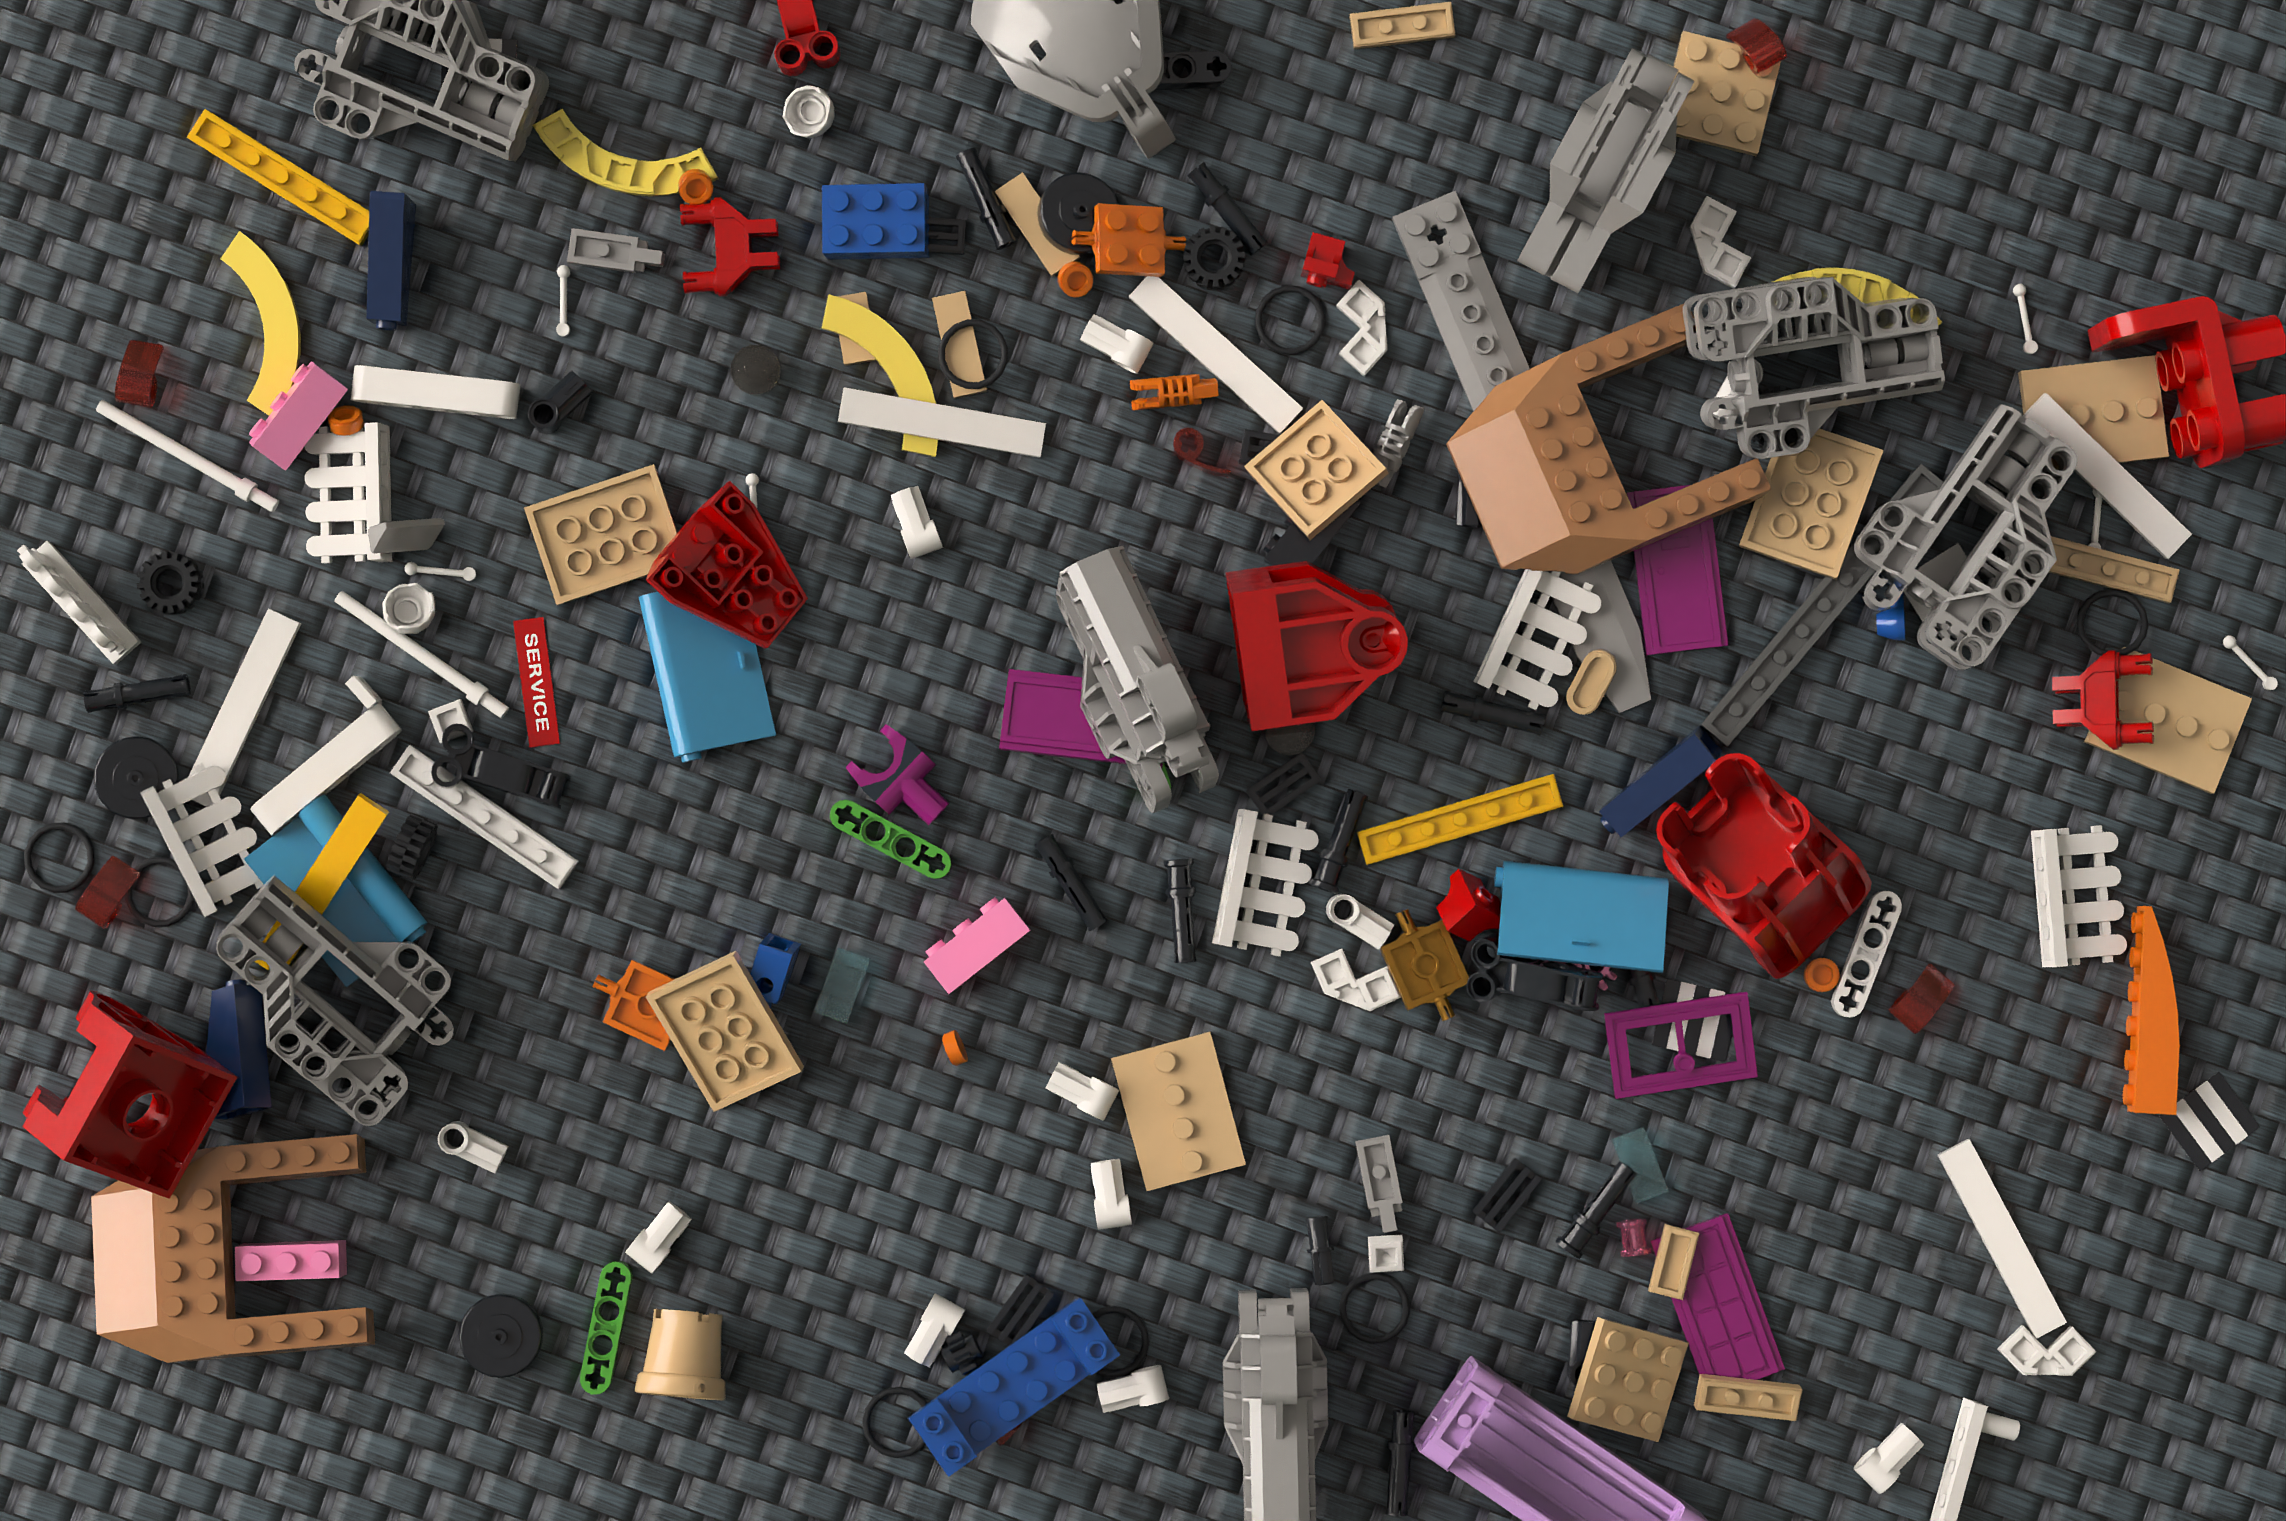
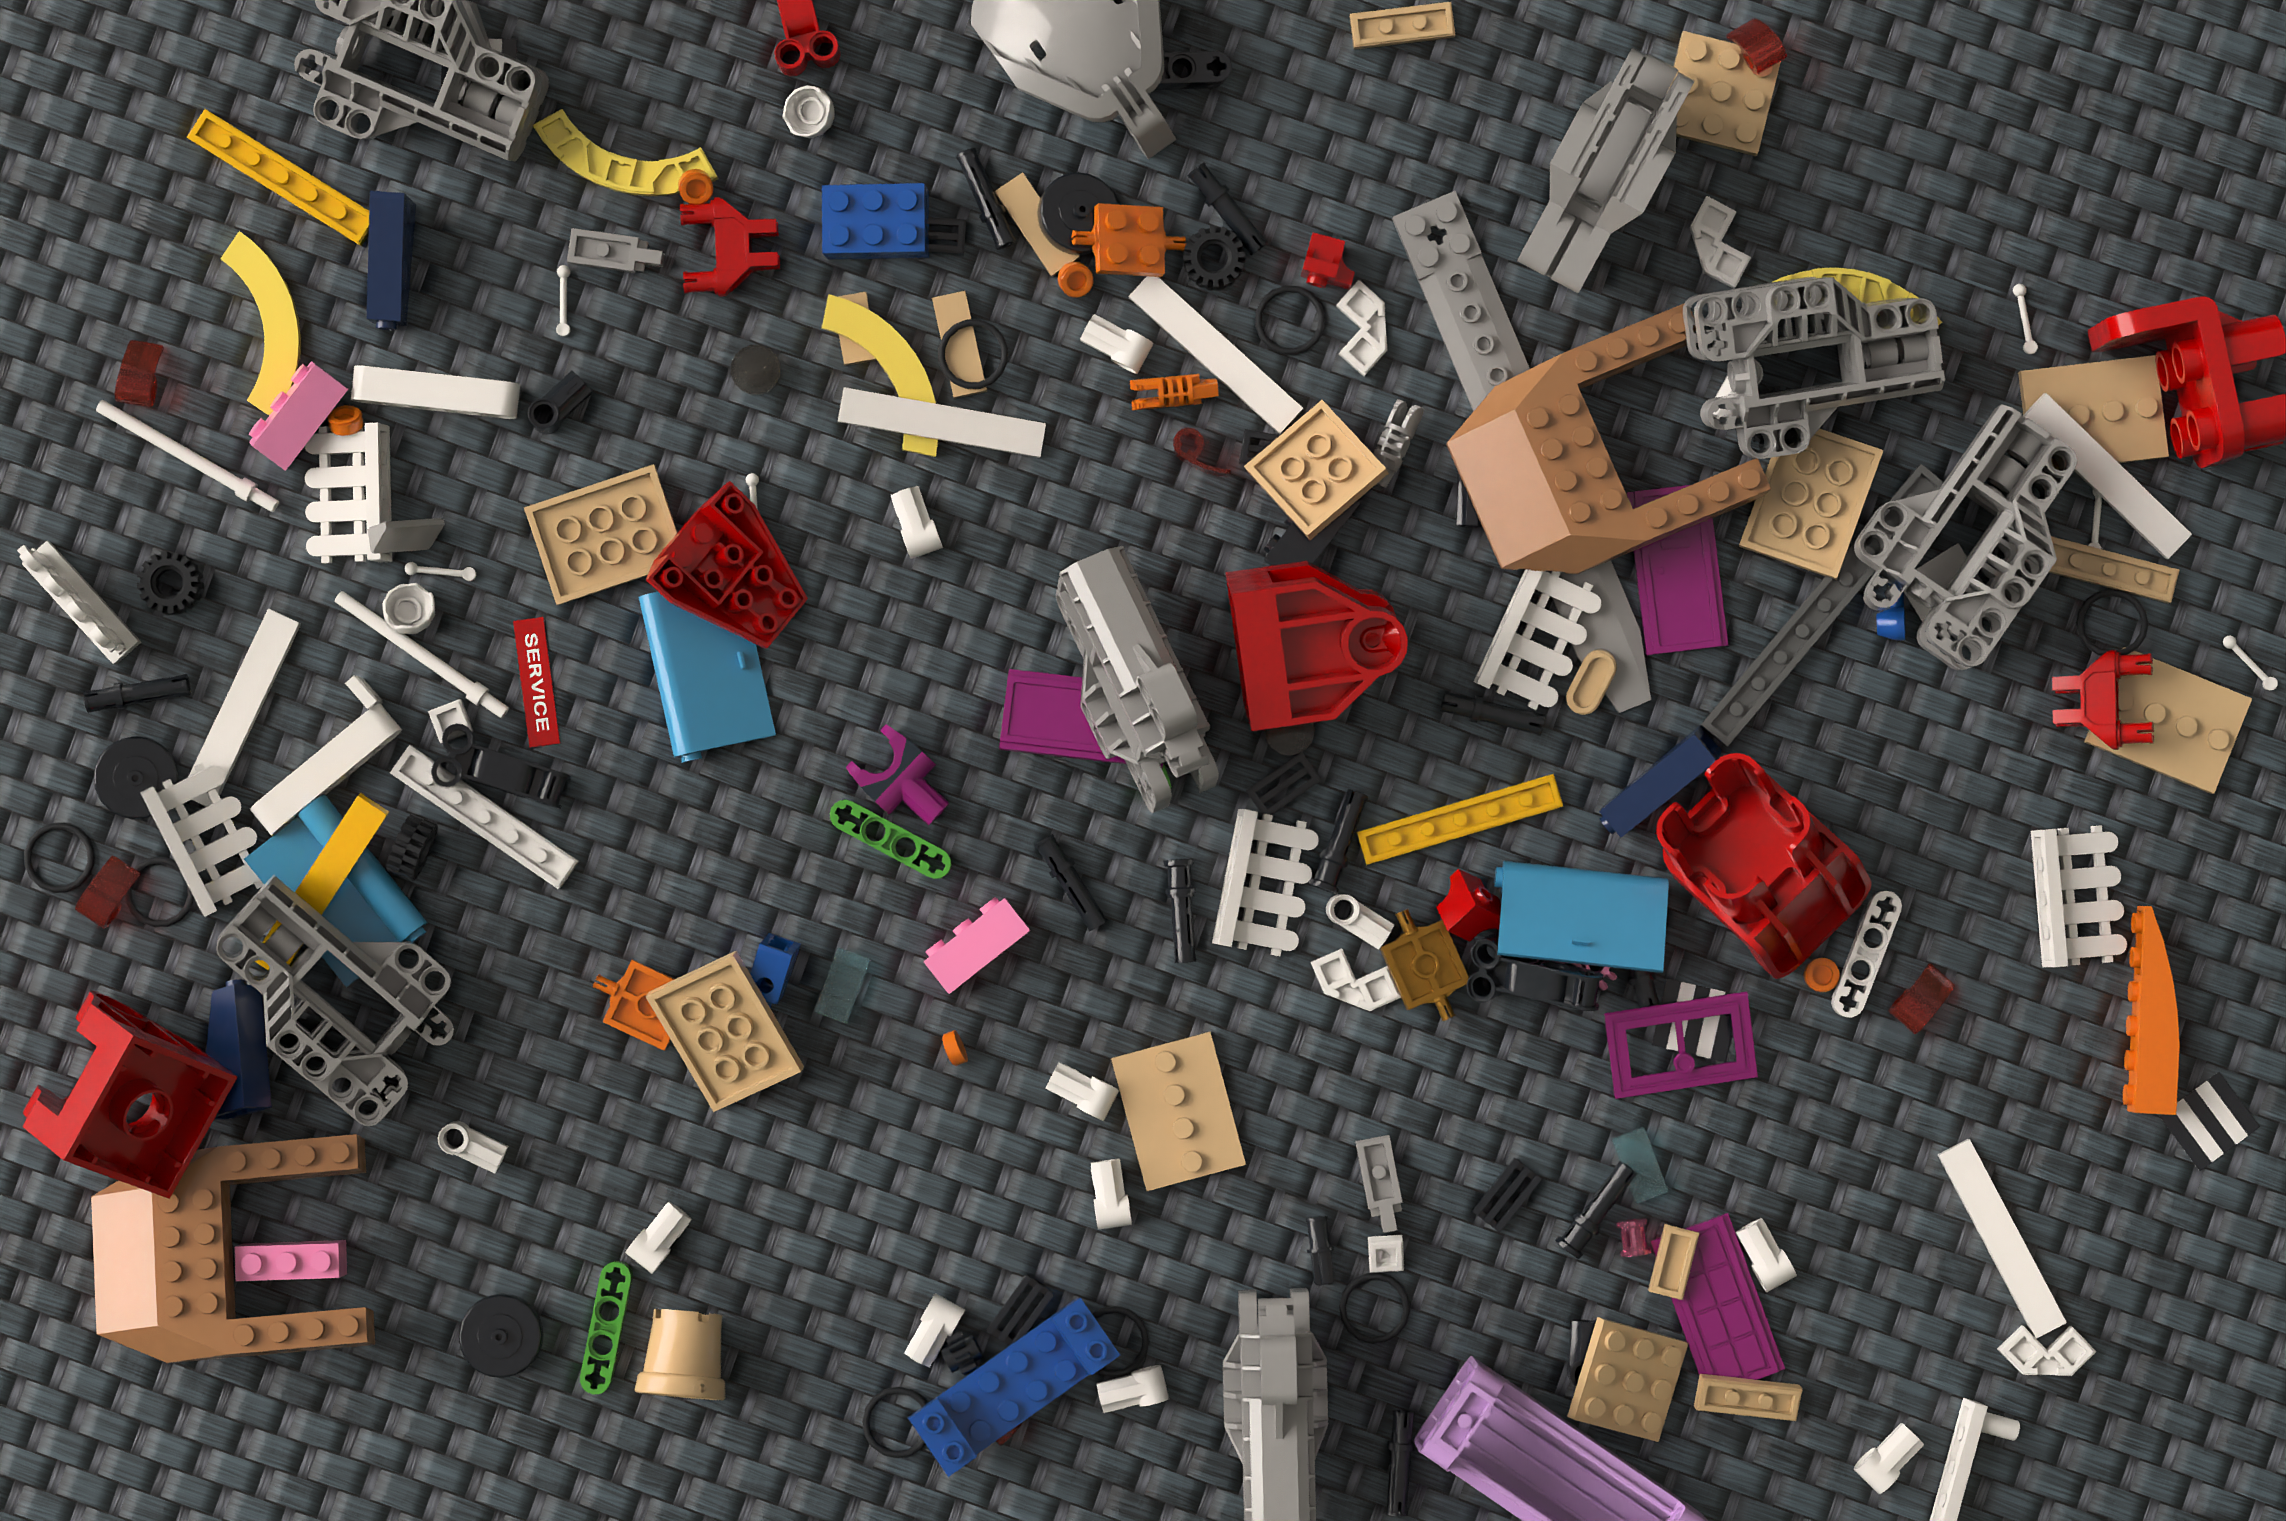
(1768, 1261): none -> white piece

